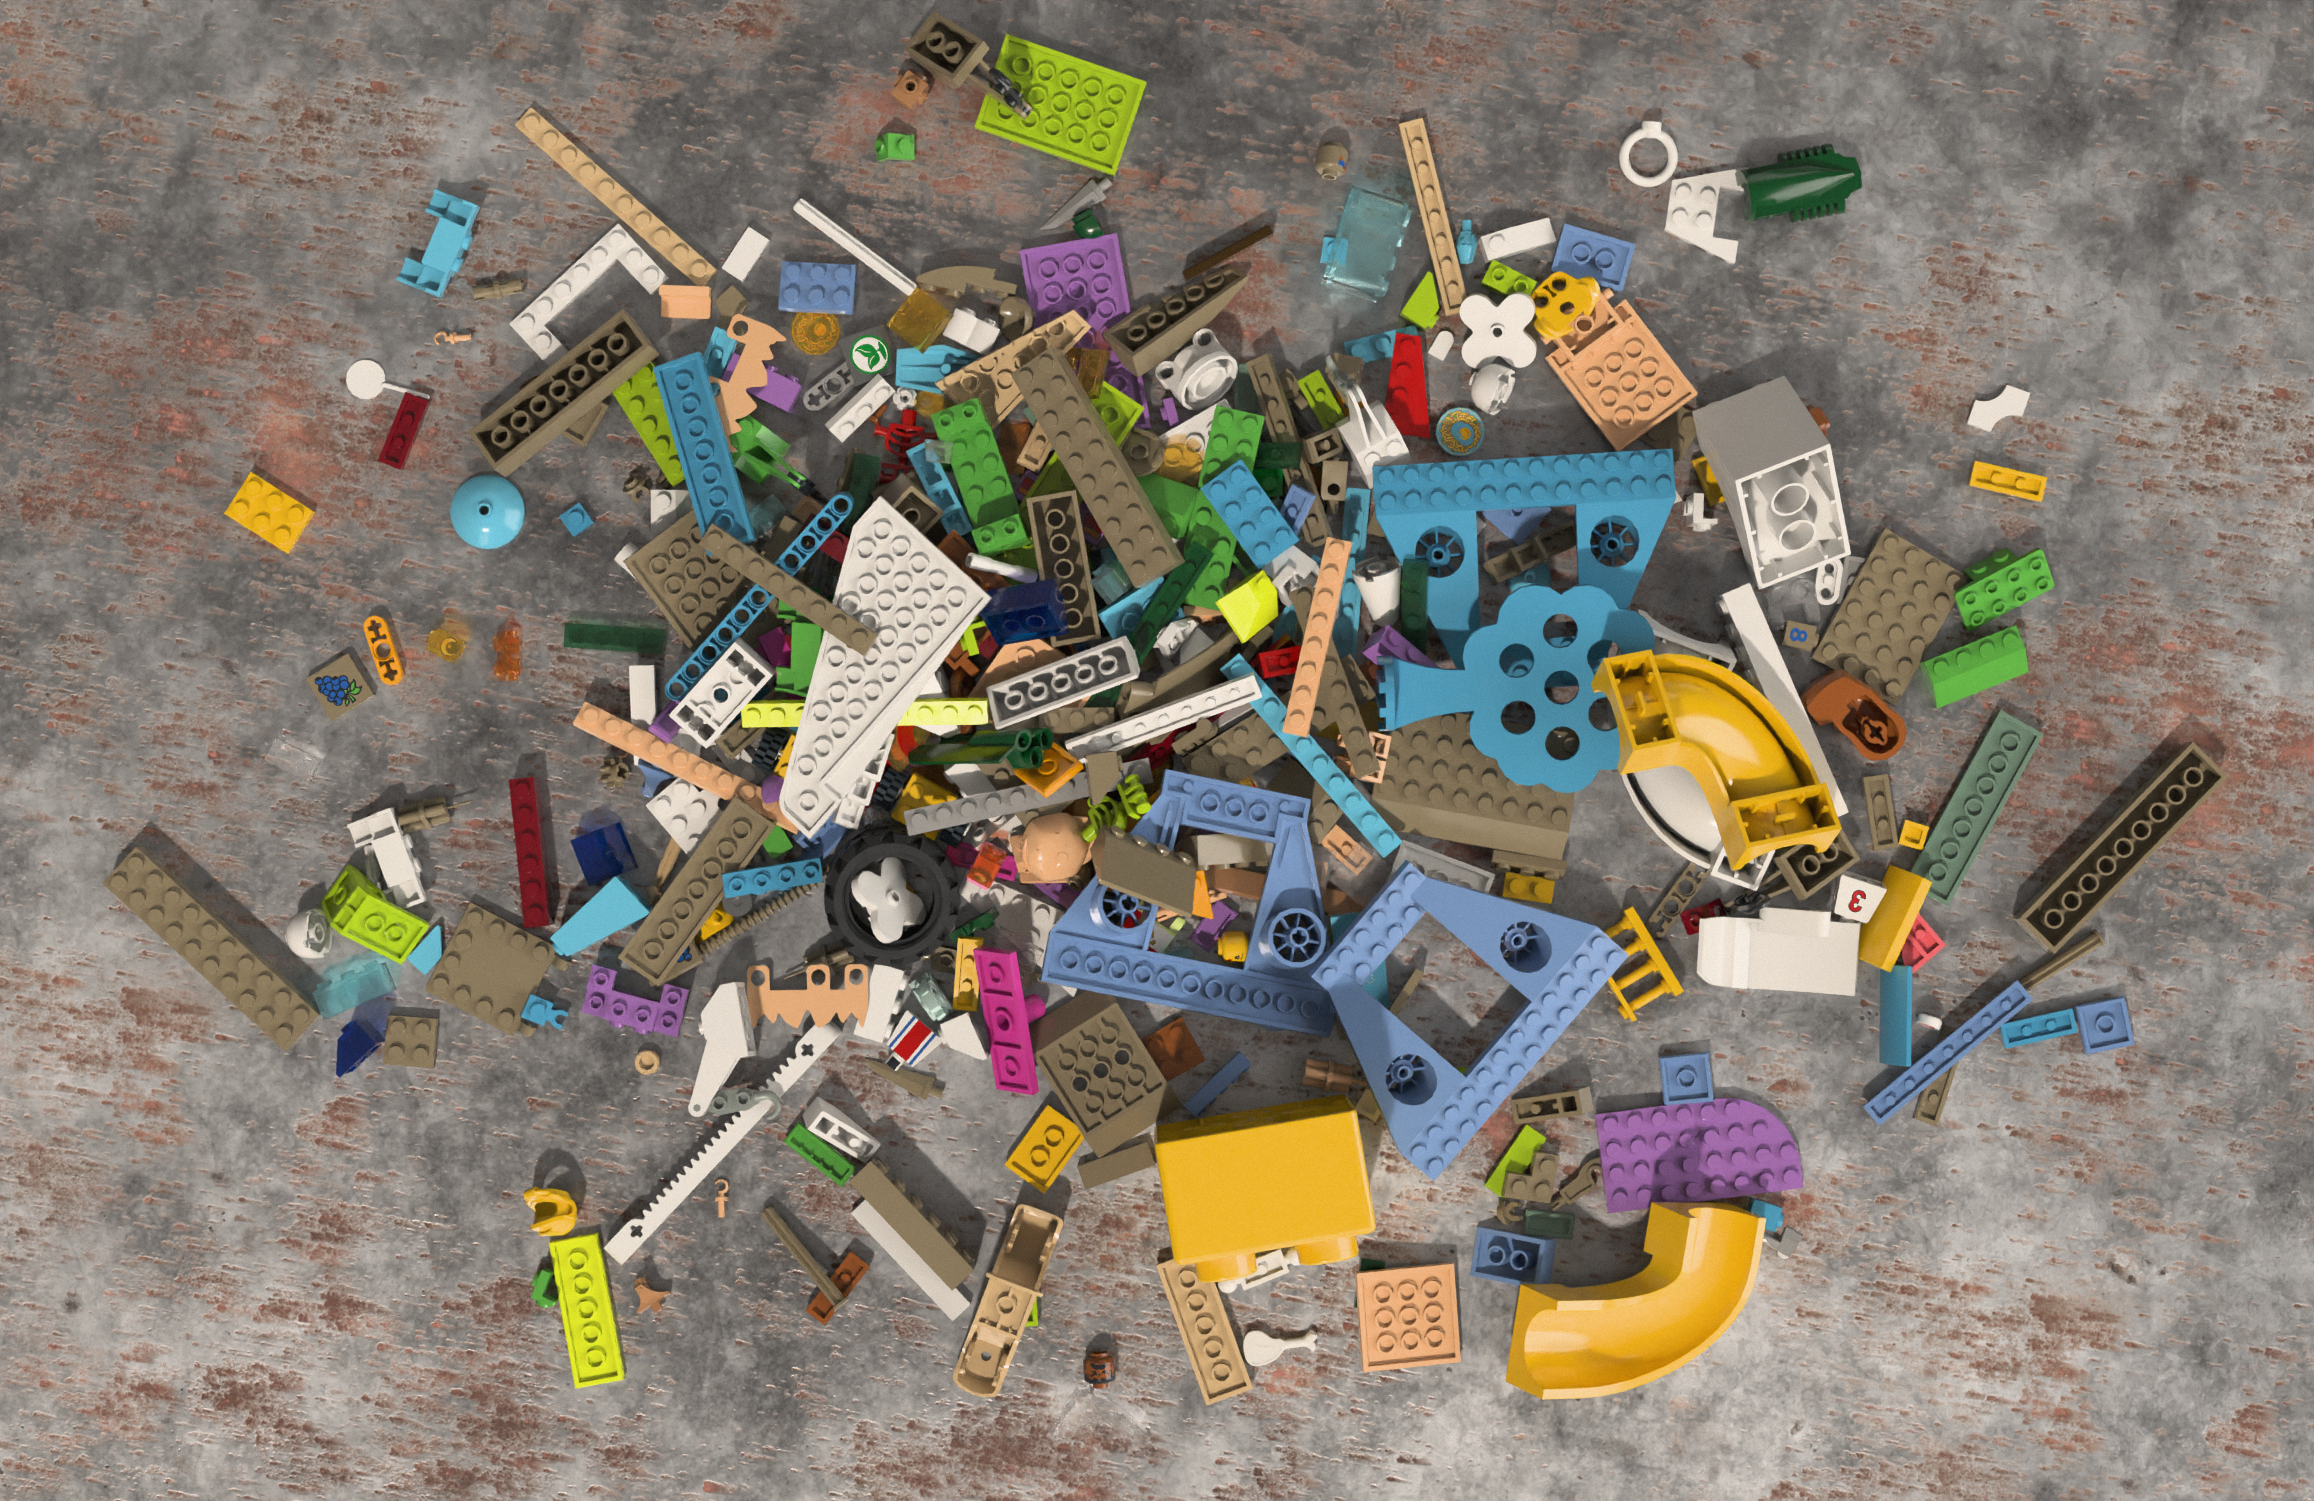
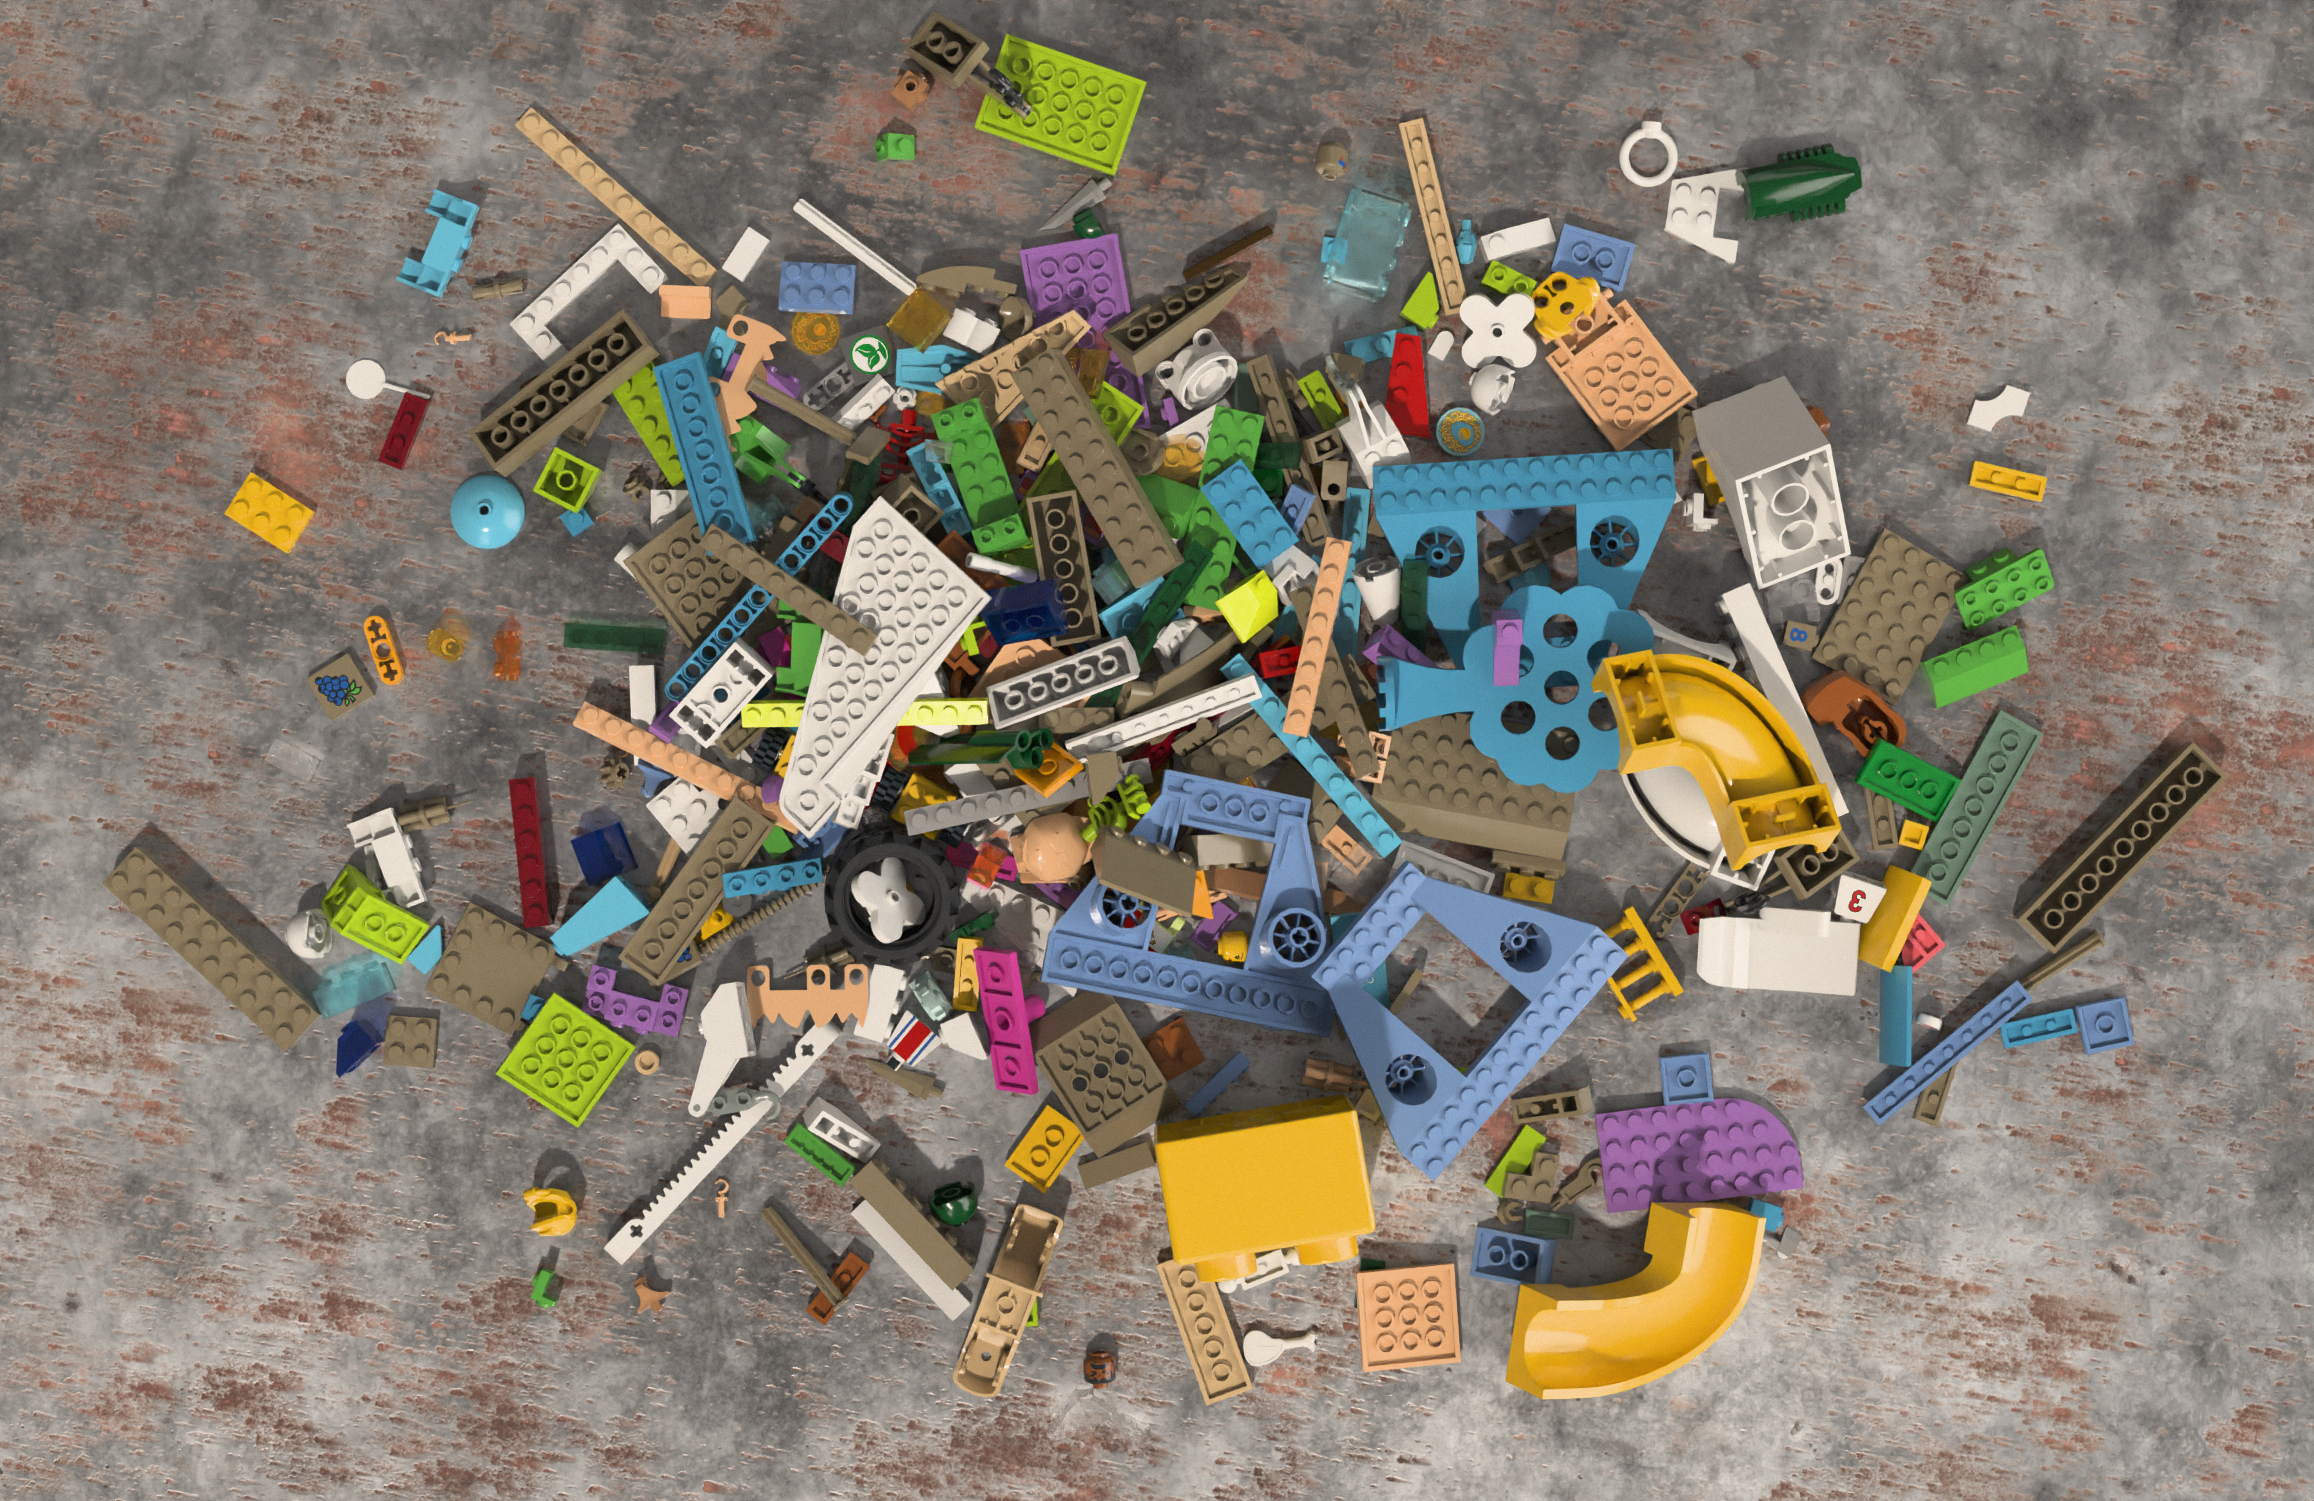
(565, 1059): none -> lime plate
(567, 480): none -> lime slope
(586, 1310): neon yellow tile -> none
(800, 410): none -> dark tan axle
(868, 445): none -> dark tan tile
(954, 1203): none -> dark green cylinder
(1506, 645): none -> medium lavender arch
(1907, 779): none -> green tile

